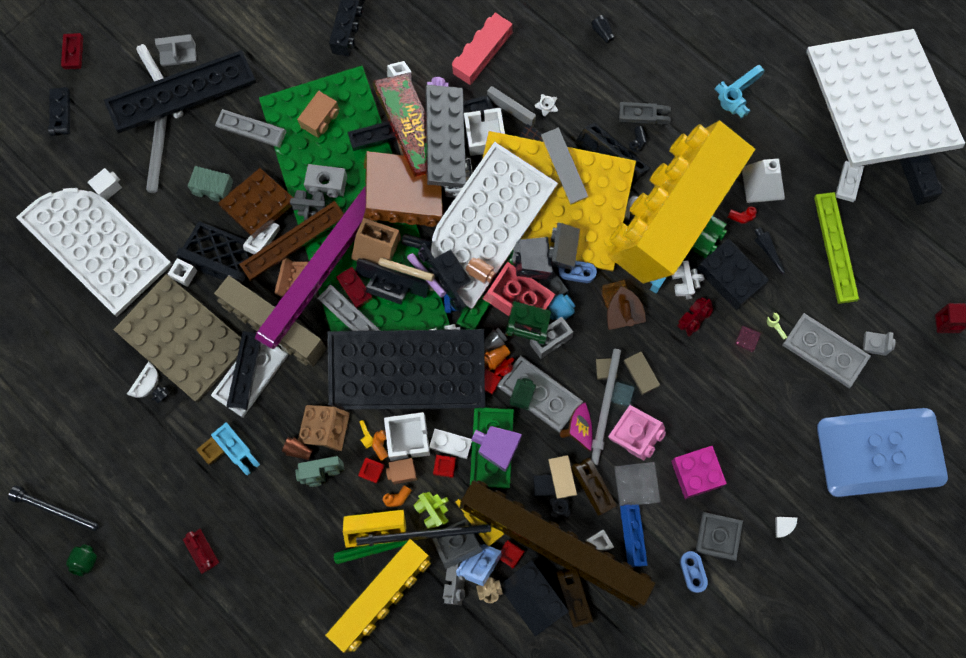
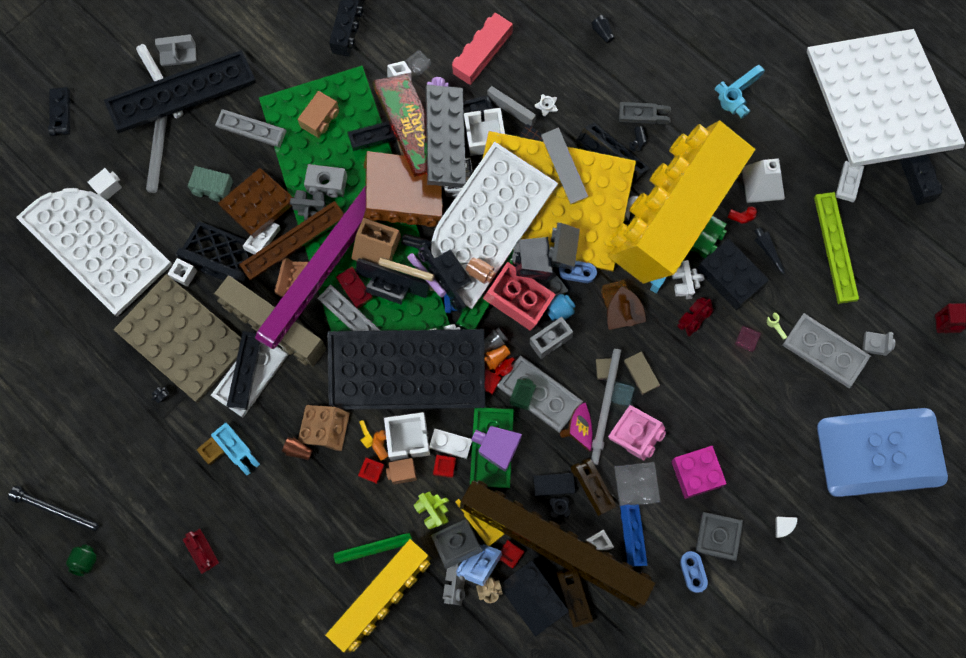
(72, 51): dark red plate -> none
(145, 383): white tile -> none
(314, 472): sand green plate -> none
(370, 539): black bar -> none
(374, 523): yellow brick -> none
(397, 499): orange arm -> none
(418, 62): none -> clear plate
(531, 317): dark green plate -> none
(562, 477): tan tile -> none

